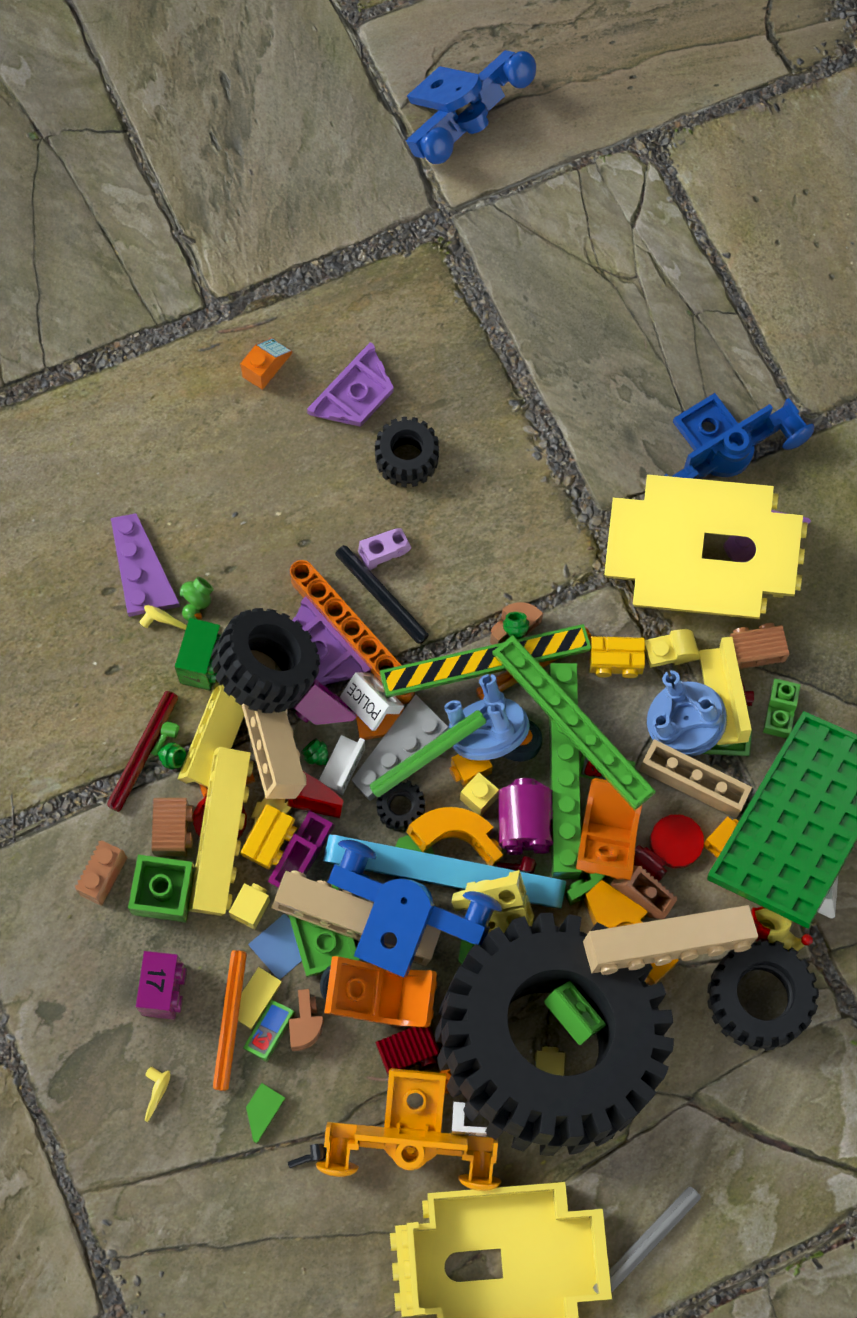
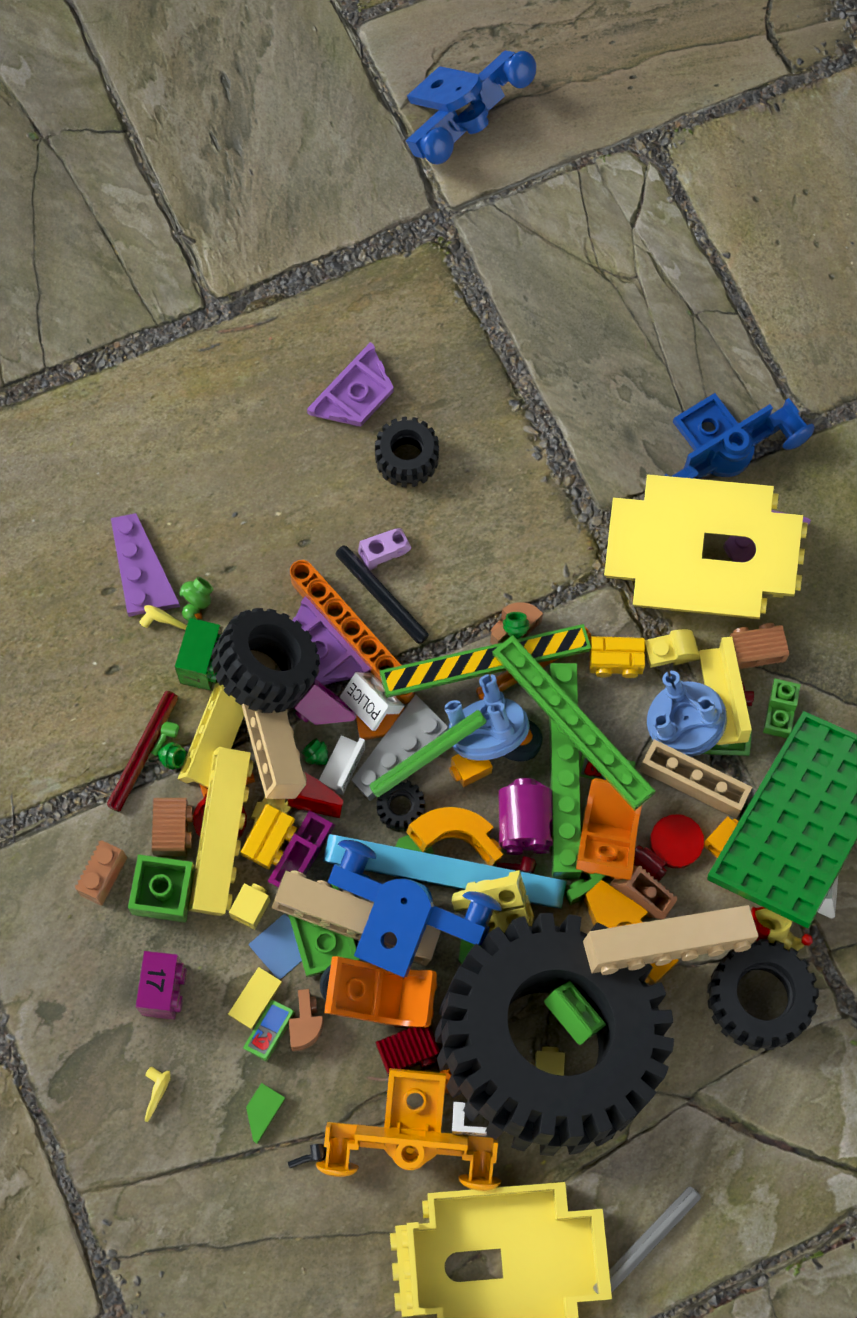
(229, 1020): orange axle -> none
(264, 362): orange slope -> none
(479, 794): light yellow brick -> none

